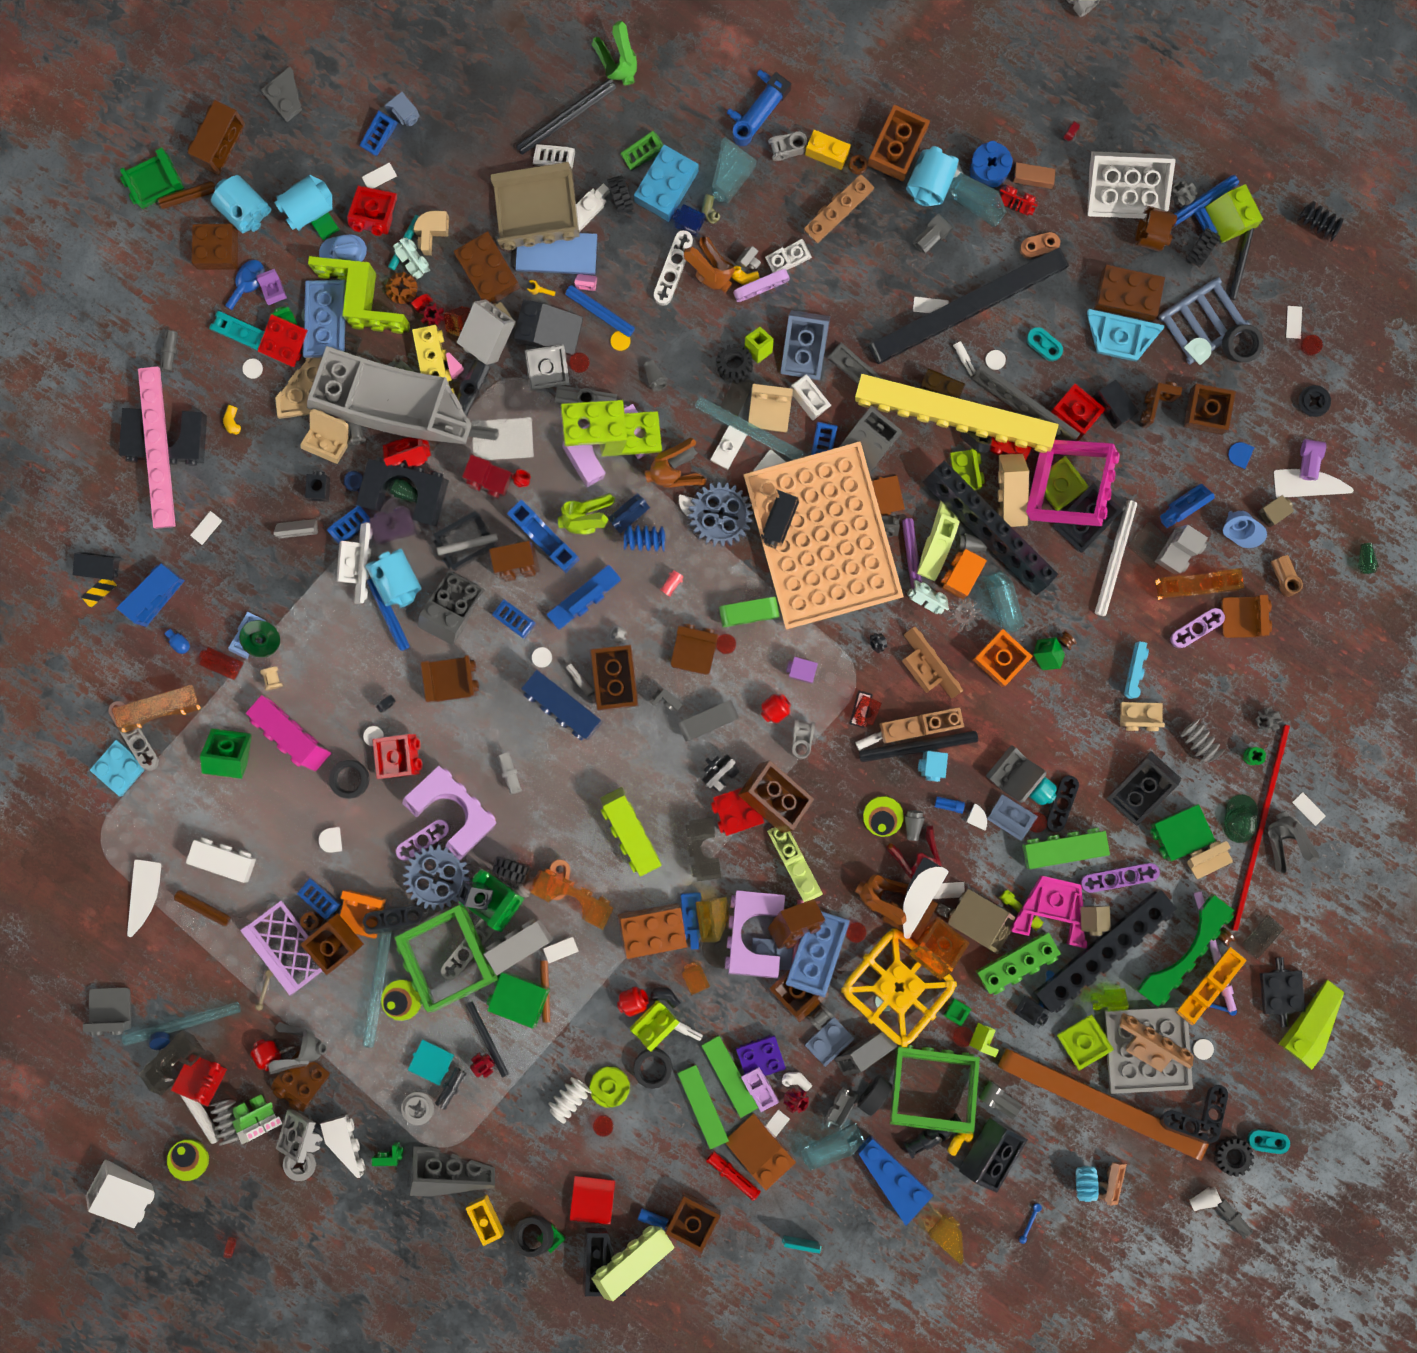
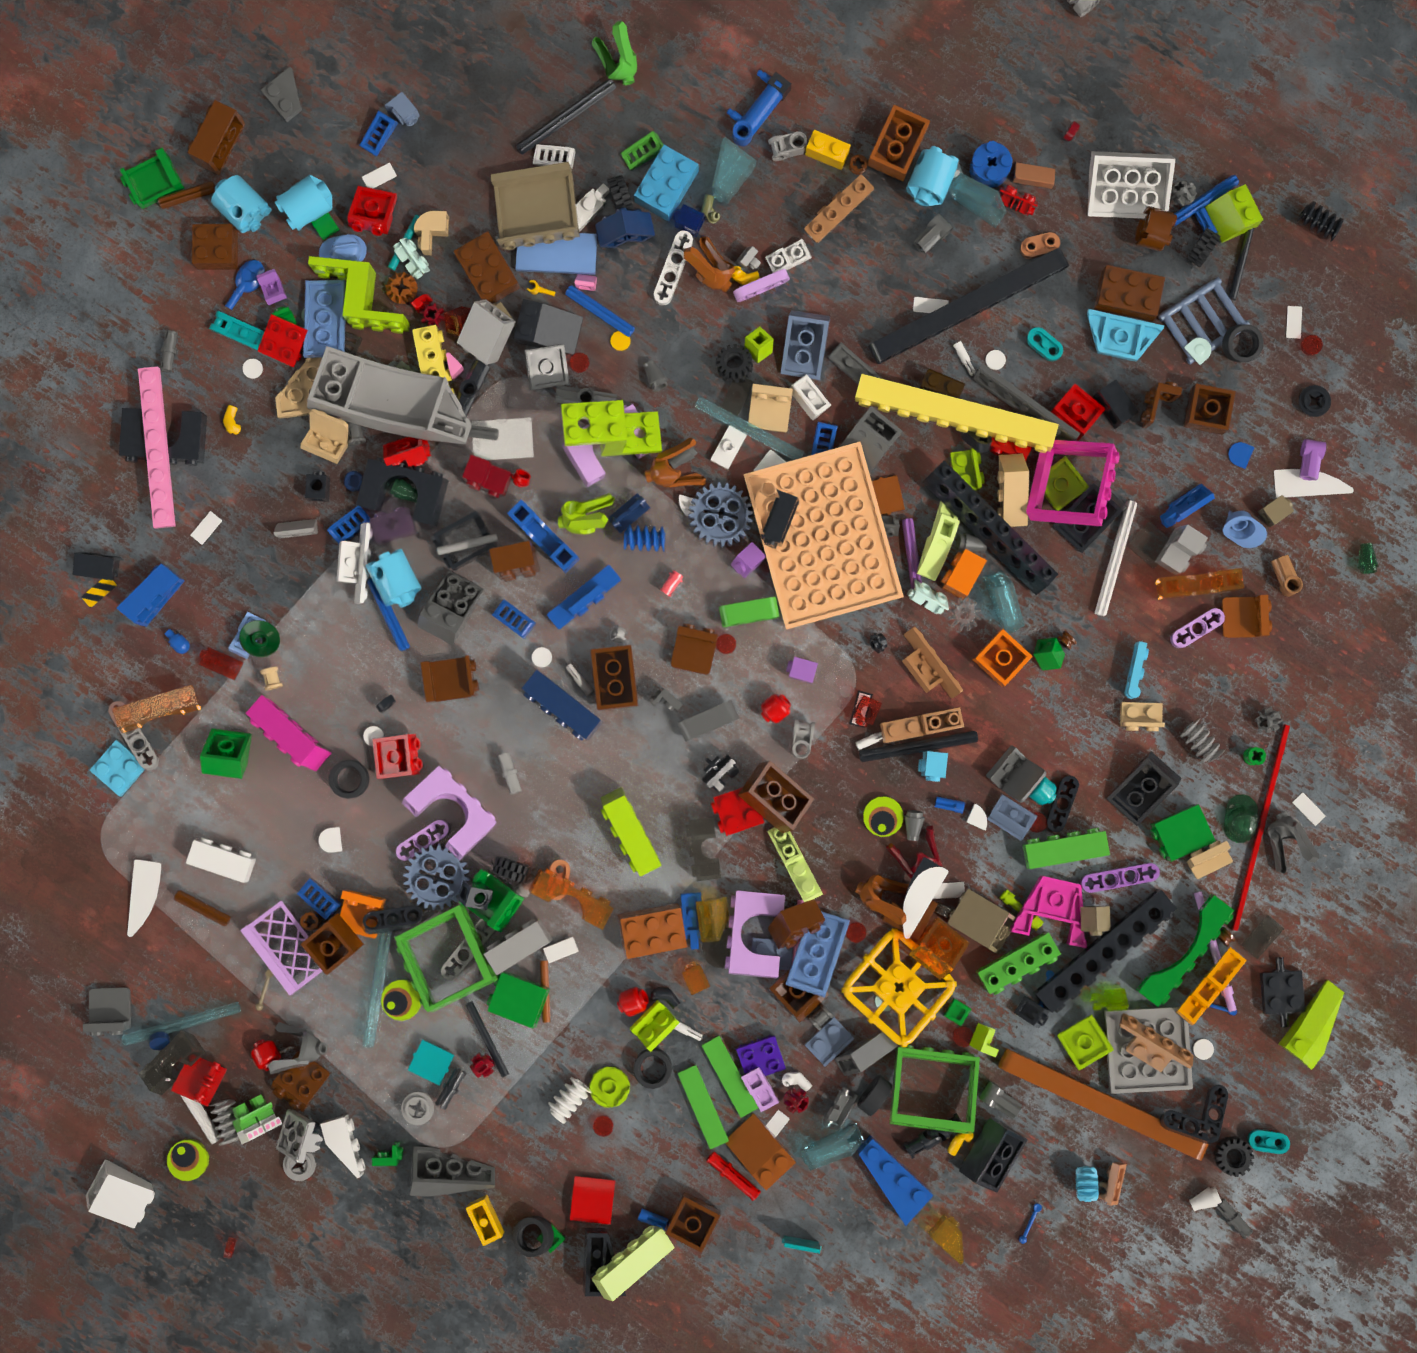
(624, 227): none -> dark blue brick
(748, 560): none -> medium lavender brick

